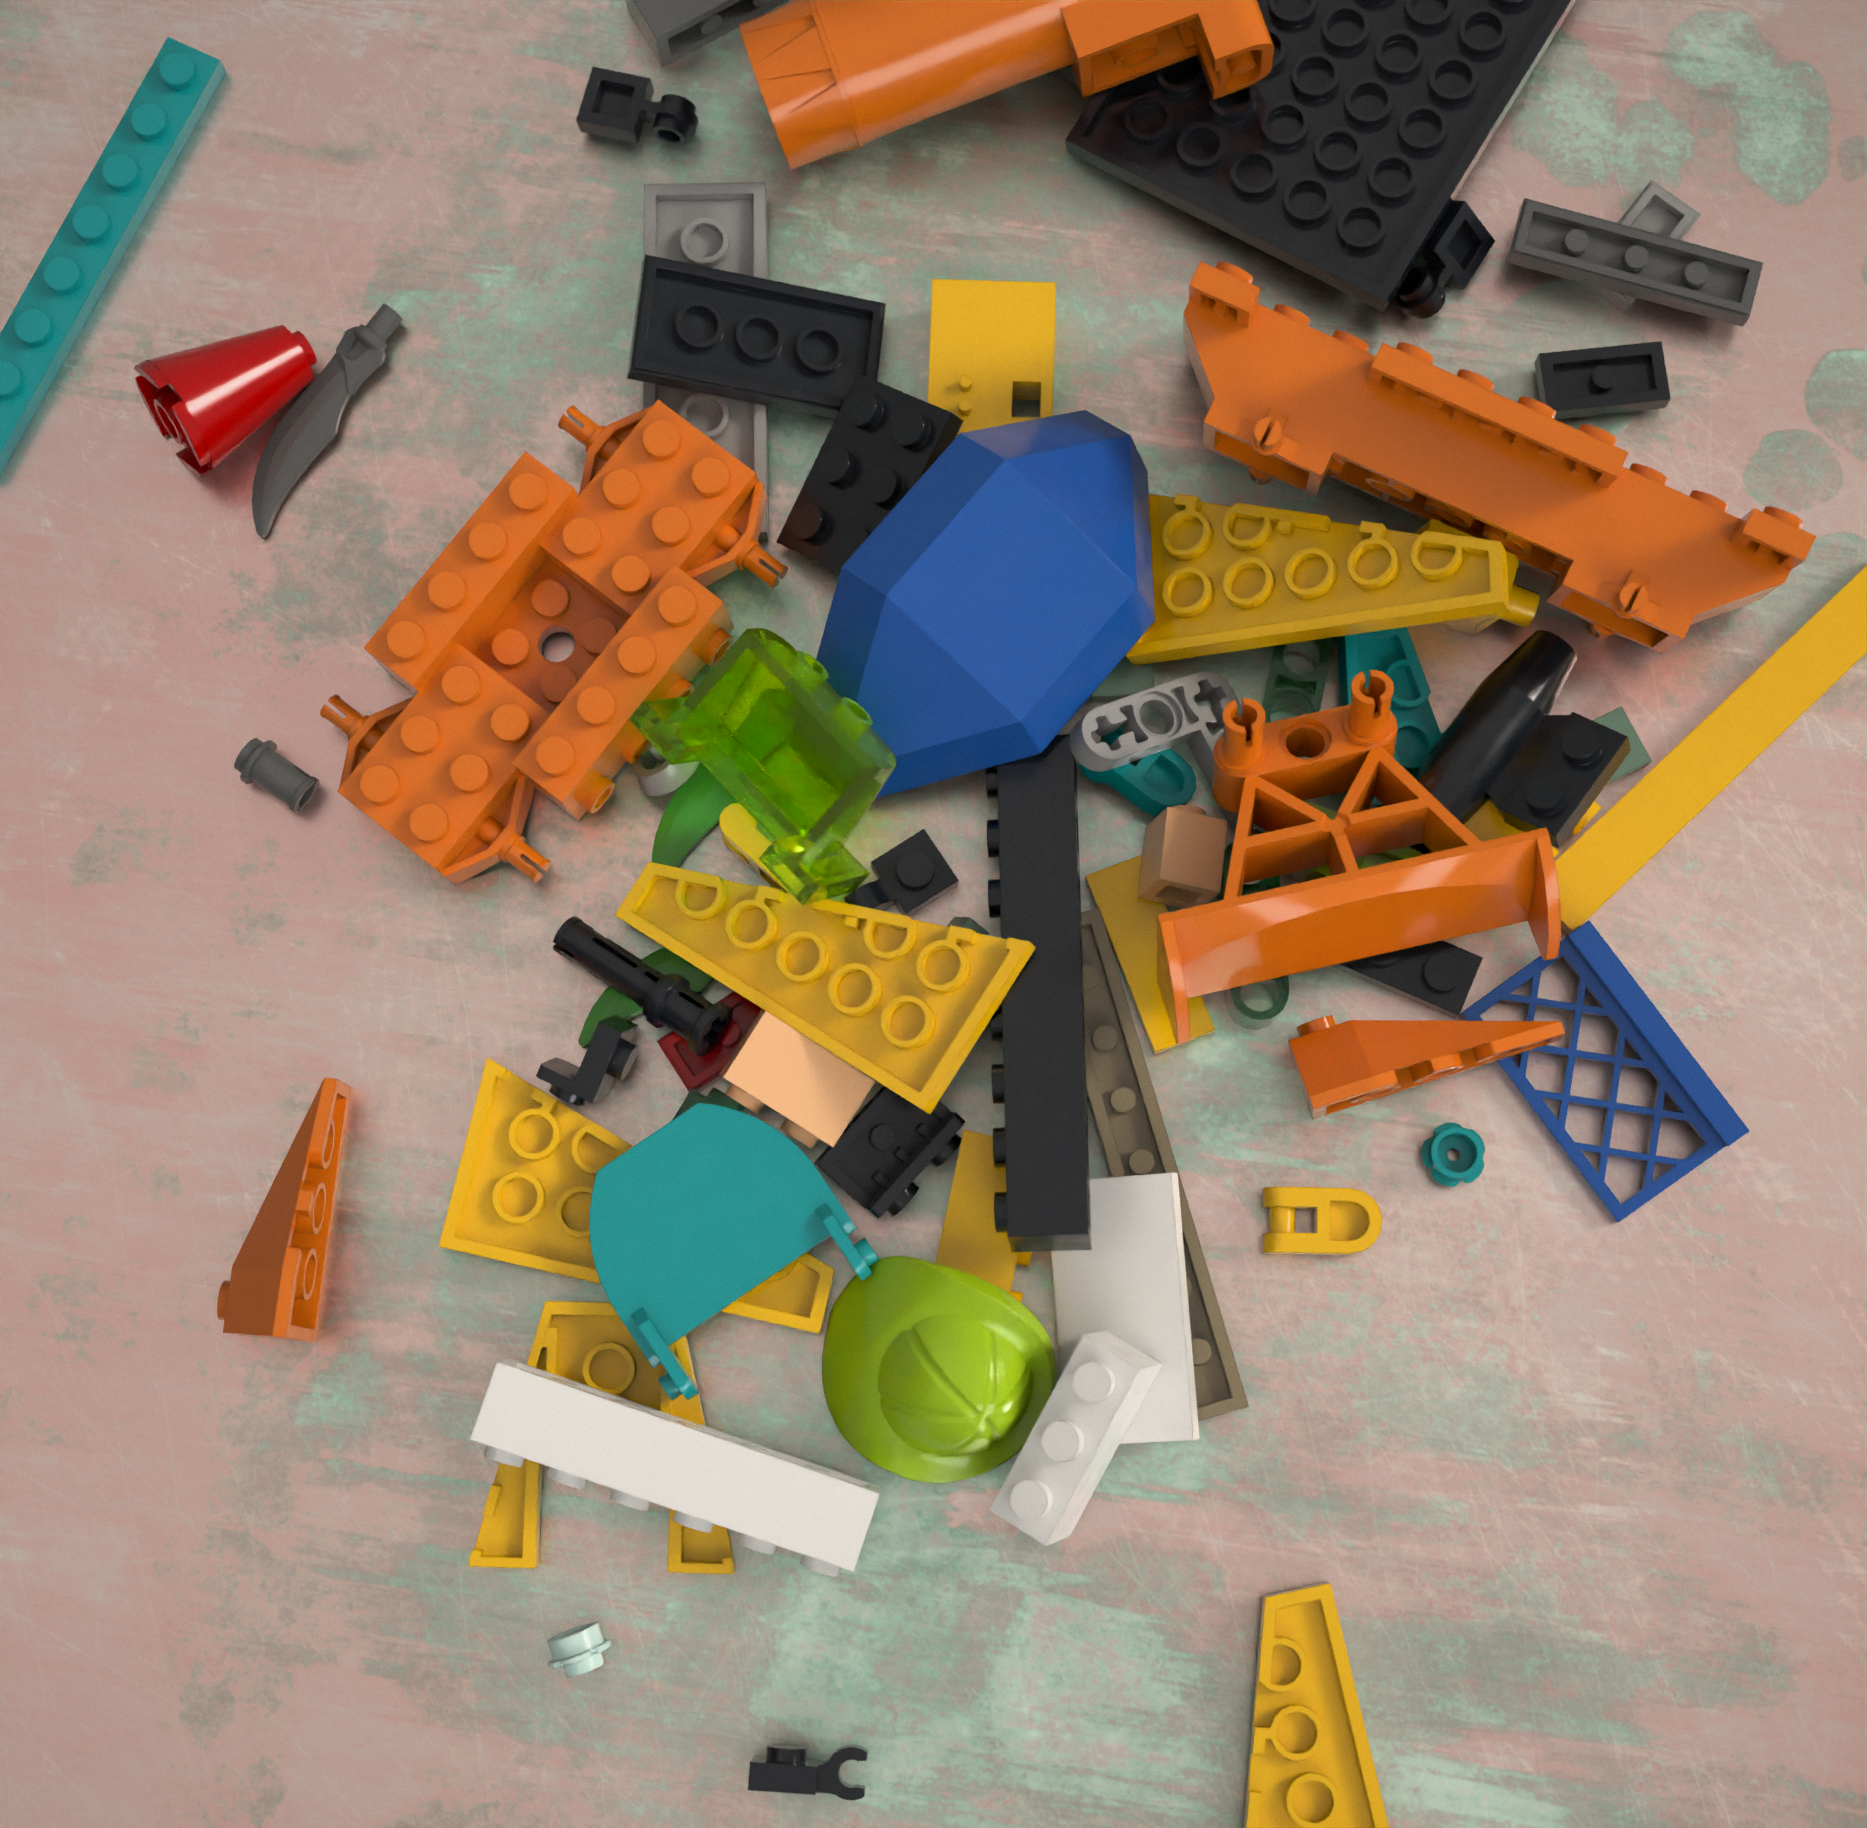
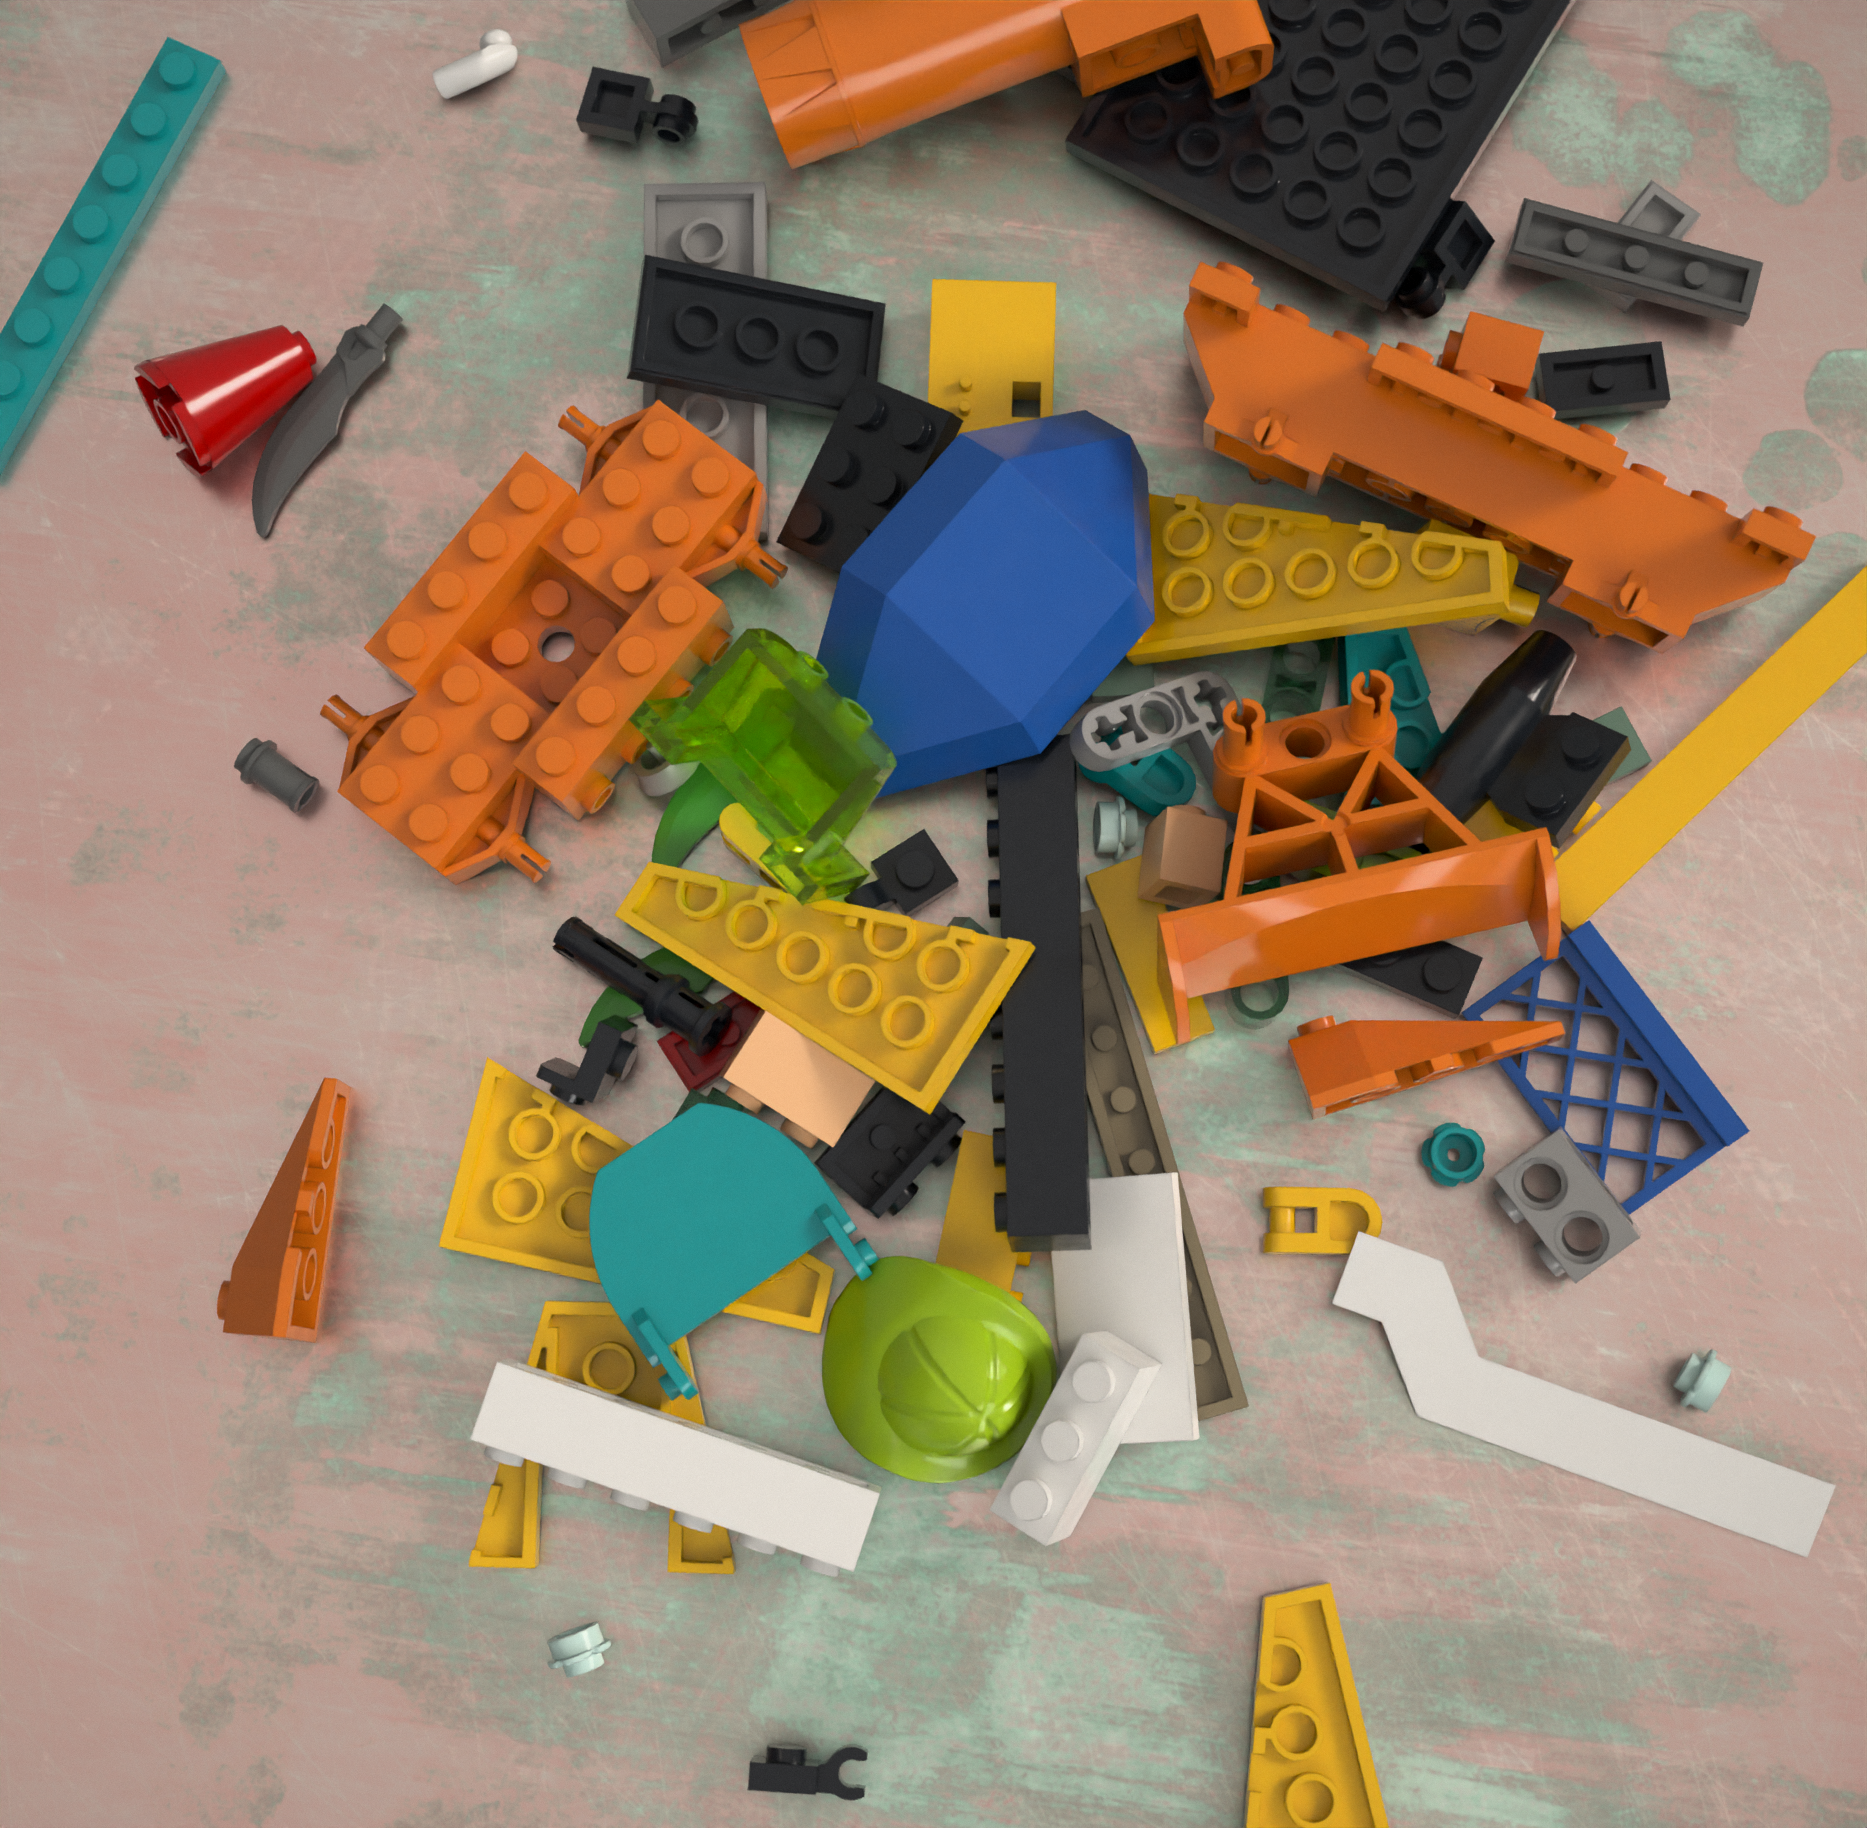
(492, 60): none -> white arm
(1114, 827): none -> light aqua plate
(1495, 350): none -> orange brick
(1561, 1425): none -> white sticker
(1580, 1196): none -> light grey brick
(1701, 1380): none -> light aqua plate

